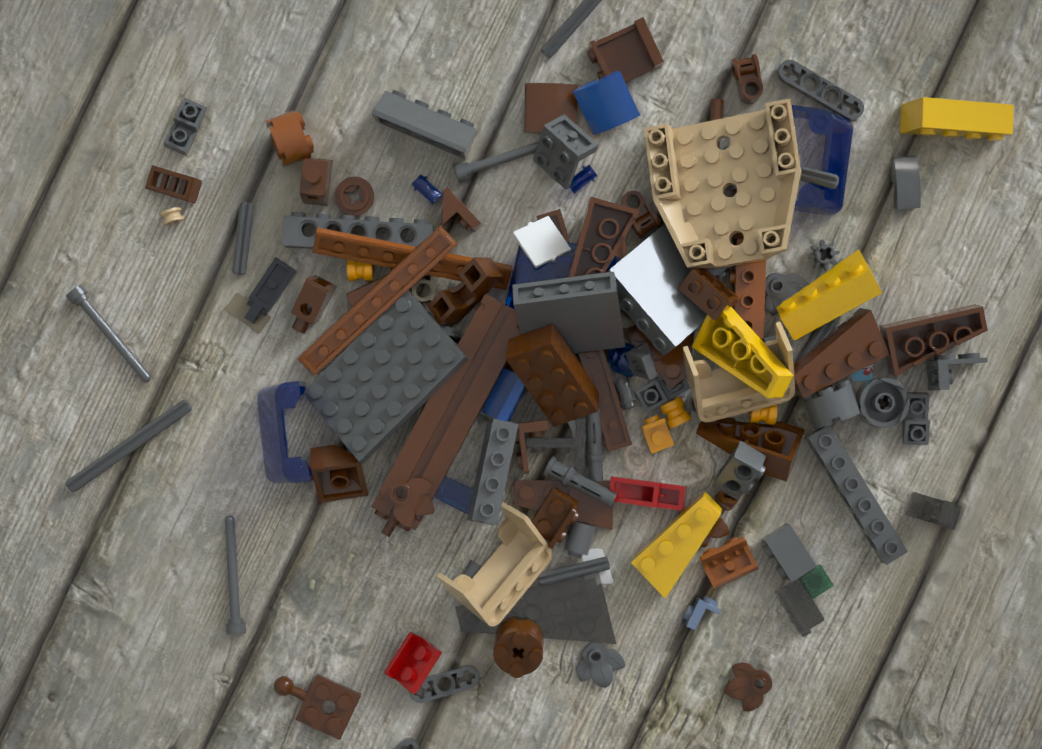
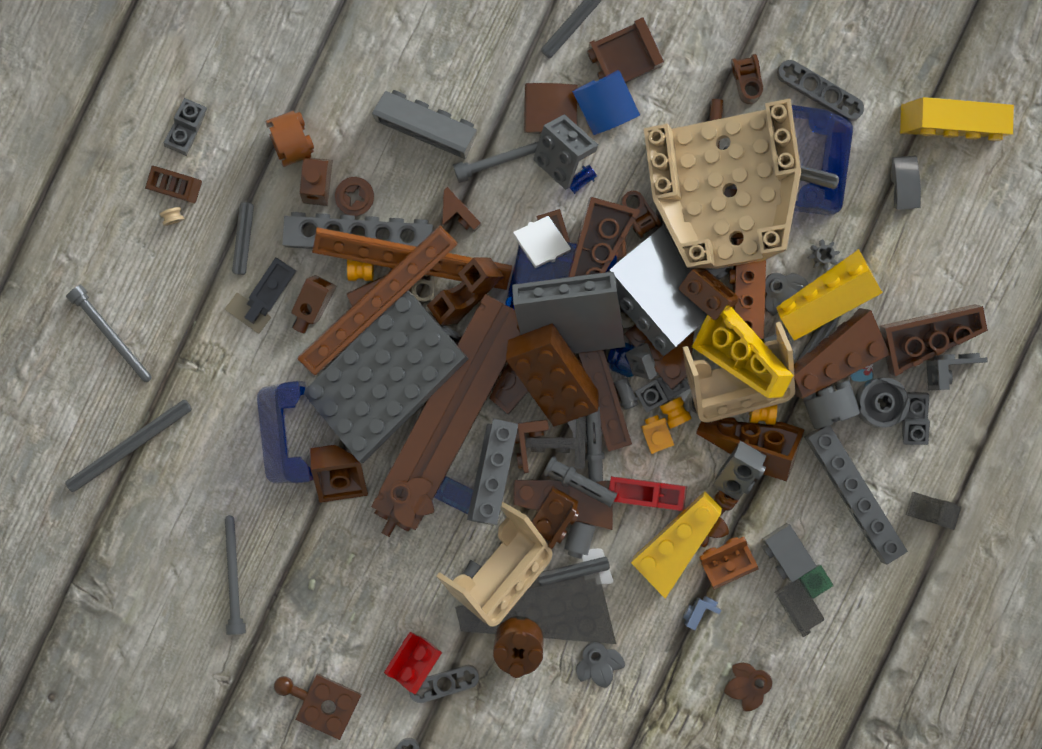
(423, 186): clear blue pin -> none
(504, 396): blue panel -> none

